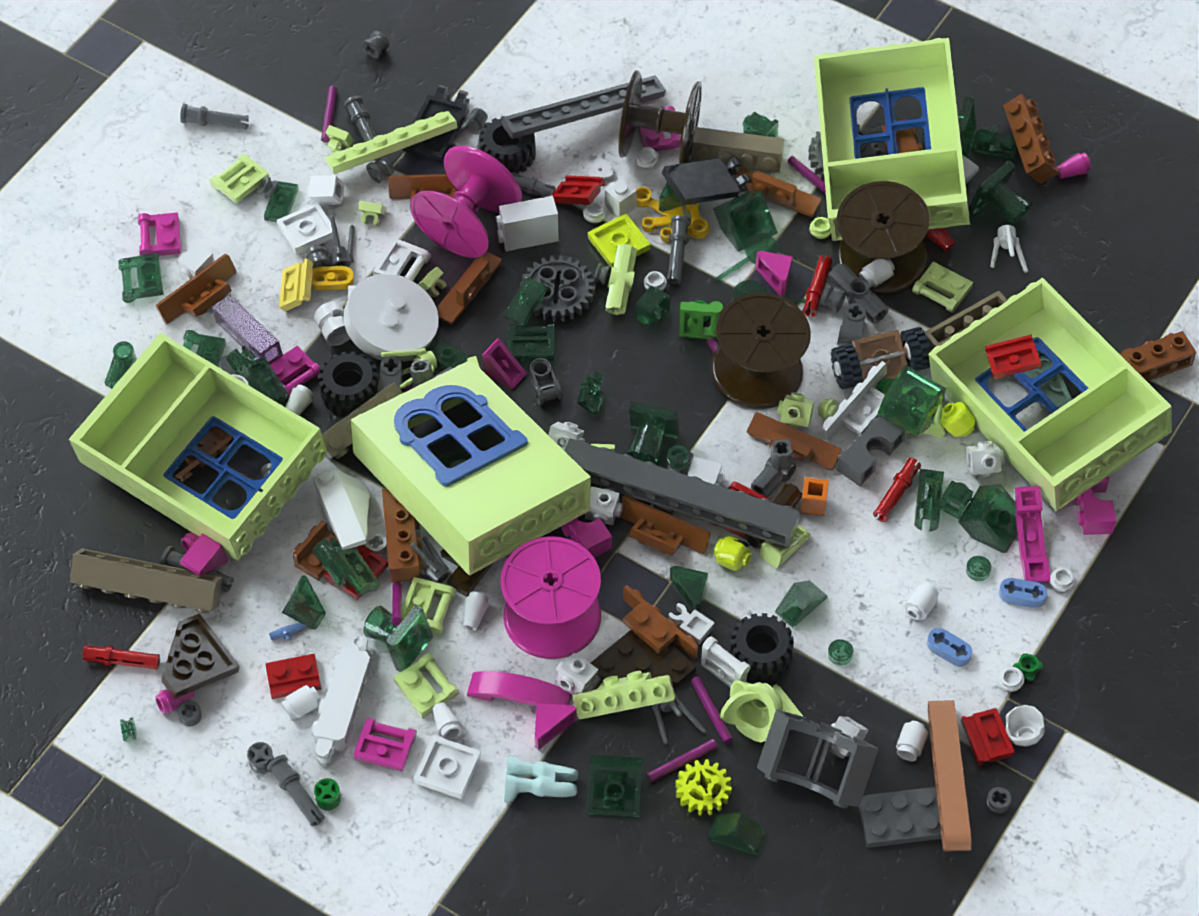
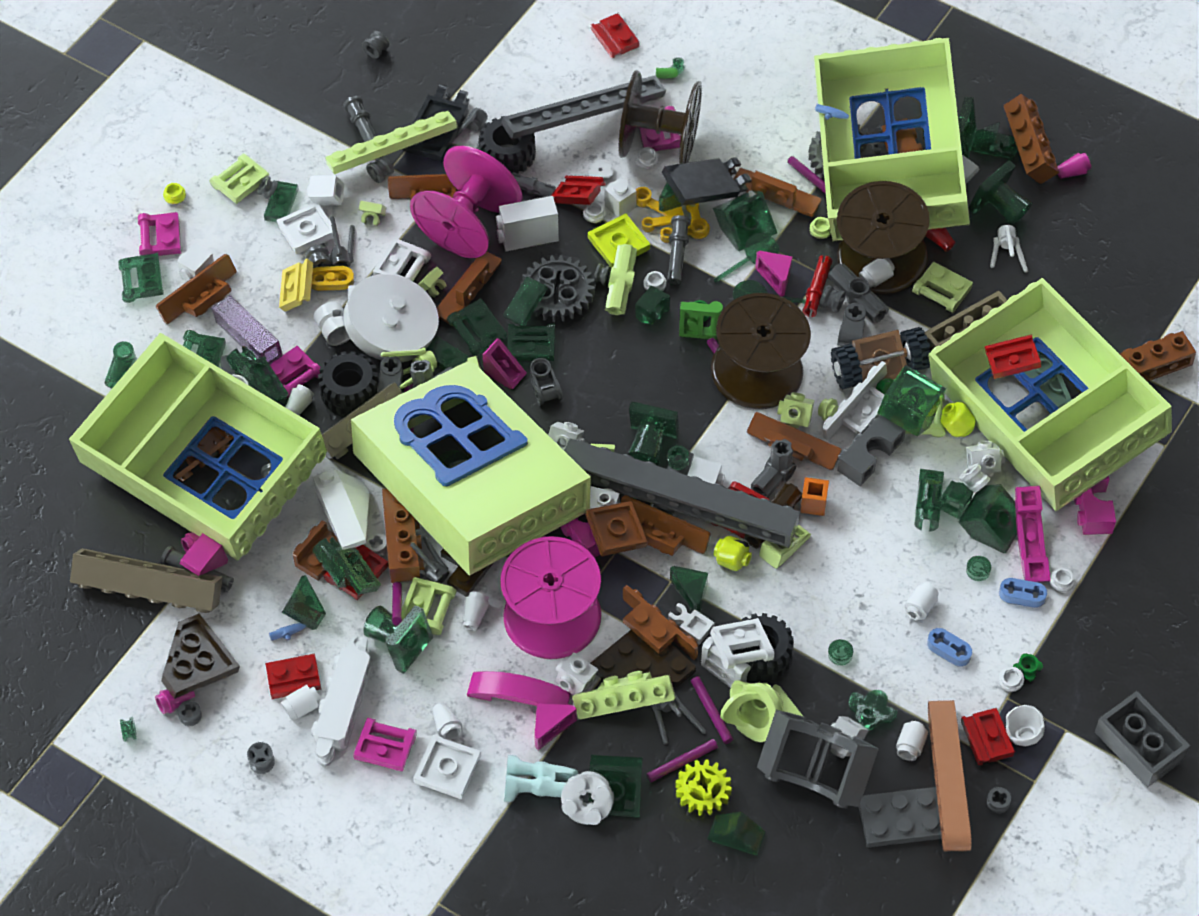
(122, 657): red pin -> none
(174, 193): none -> neon yellow plate
(204, 116): dark grey pin -> none
(289, 781): dark grey pin -> none
(325, 788): green wheel -> none
(329, 112): magenta bar -> none
(338, 138): yellowish green tile -> none
(418, 689): yellowish green plate -> none
(483, 324): none -> clear green plate
(590, 394): clear green plate -> none
(600, 792): none -> white plate
(615, 35): none -> red plate
(616, 528): none -> dark orange plate
(673, 71): none -> arm
(740, 636): none -> white plate
(751, 150): dark tan brick -> none
(760, 125): clear green brick -> none
(800, 602): clear green slope -> none
(831, 112): none -> medium blue helmet
(871, 709): none -> clear green plate
(901, 482): red pin -> none
(974, 478): none -> white wheel
(1142, 739): none -> dark grey brick

